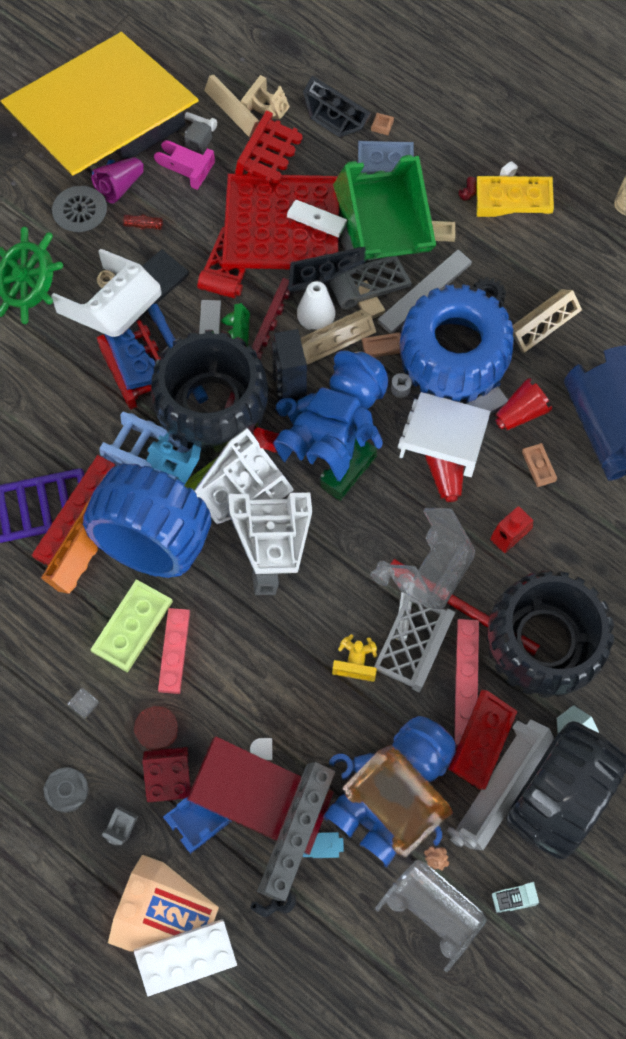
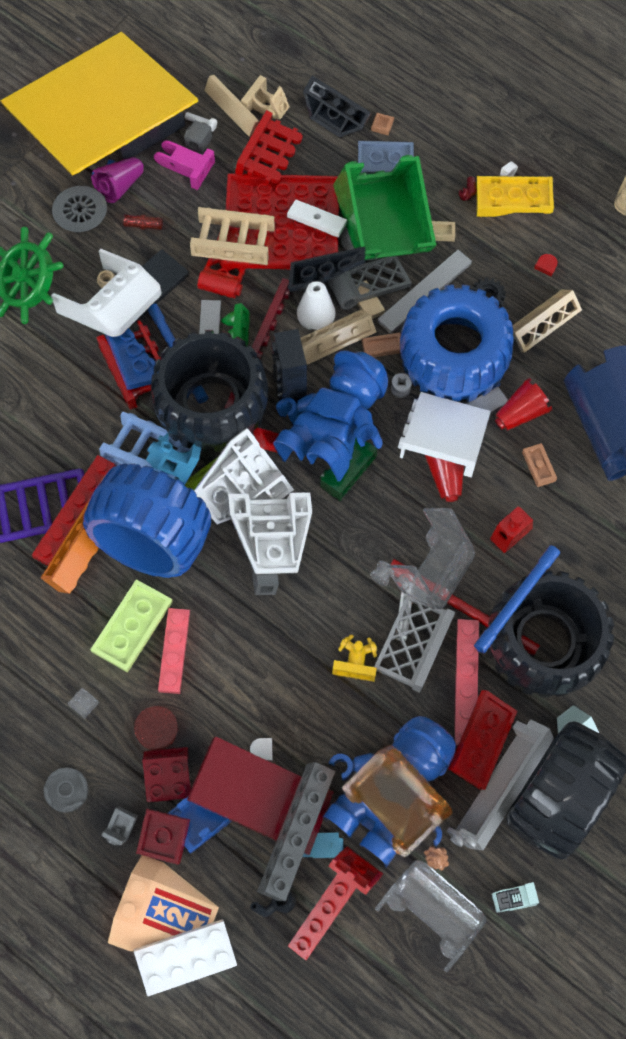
(163, 836): none -> dark red tile
(227, 250): none -> tan fence
(351, 874): none -> bracket
(490, 634): none -> blue piece
(546, 264): none -> red tile

